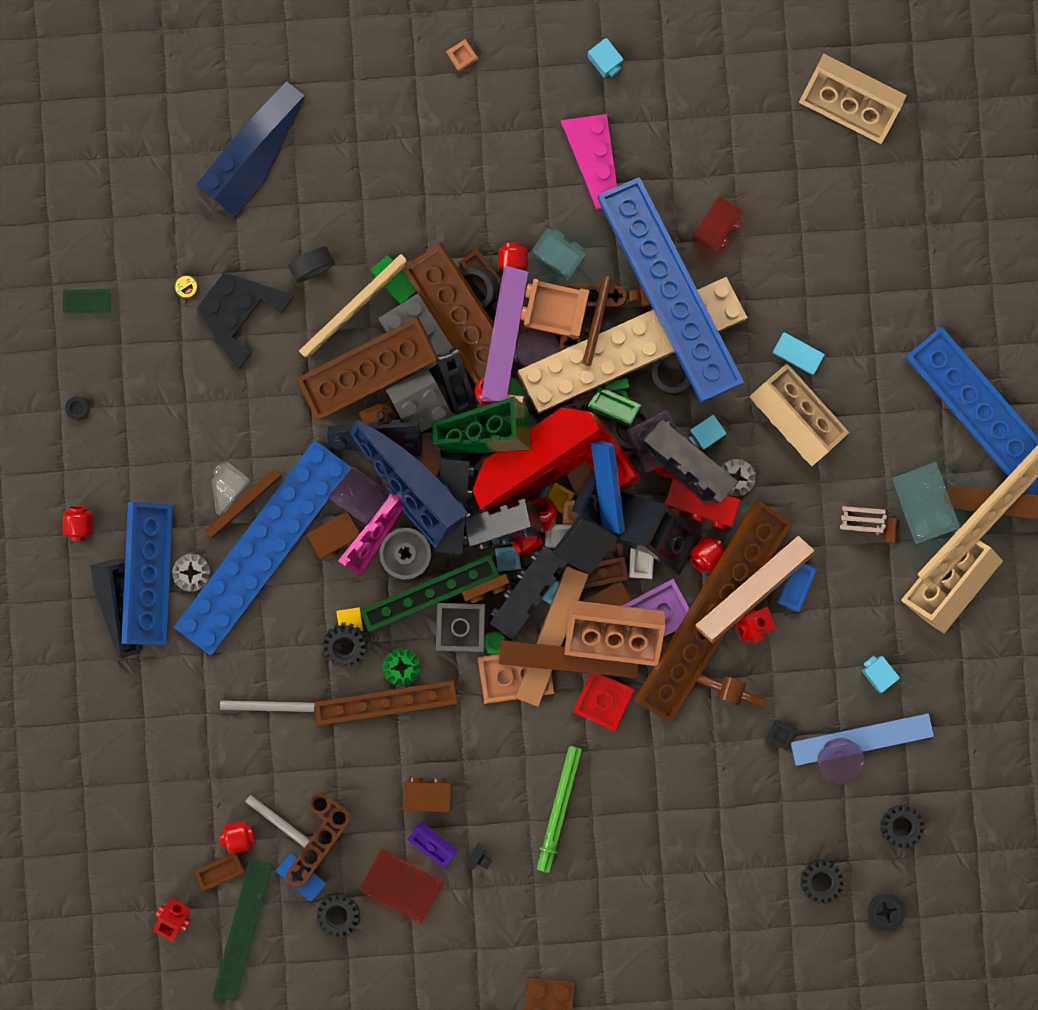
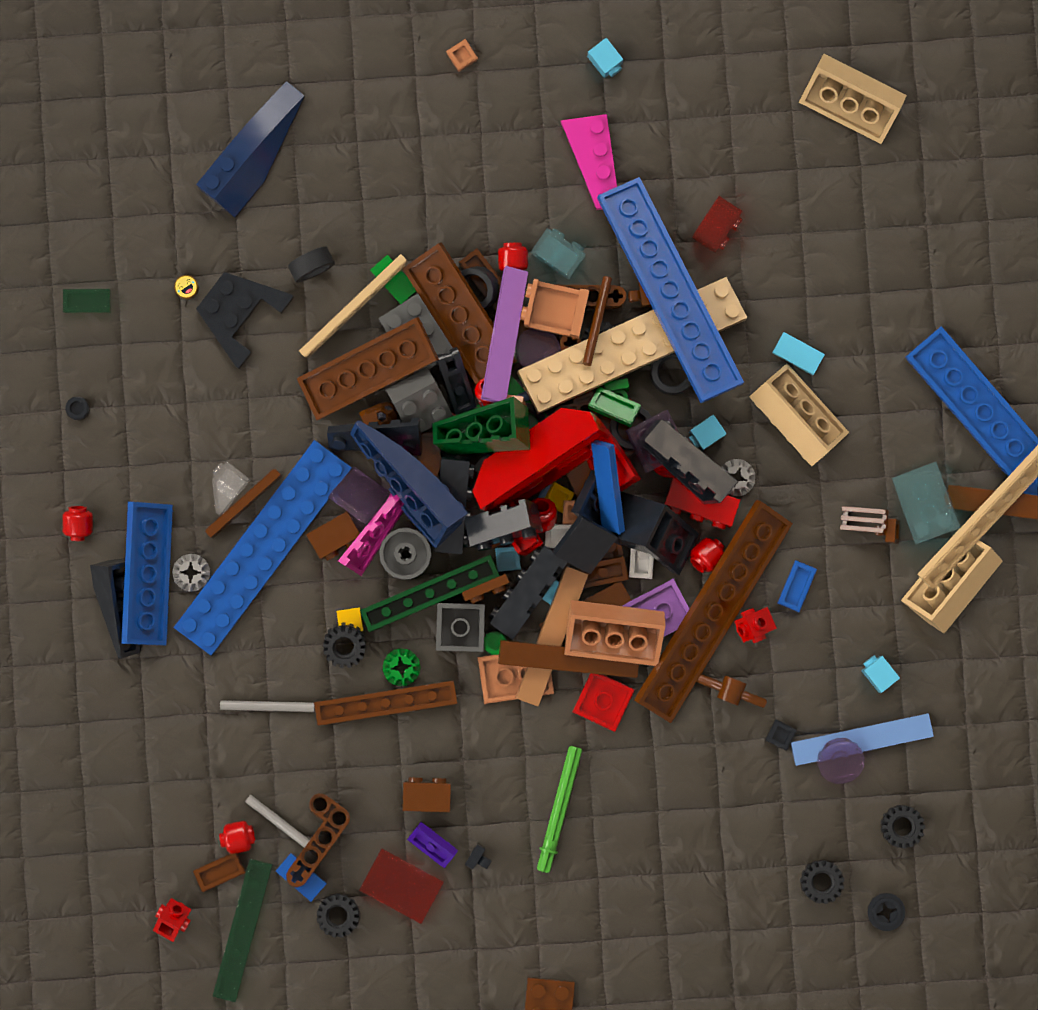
(755, 589): tile -> none

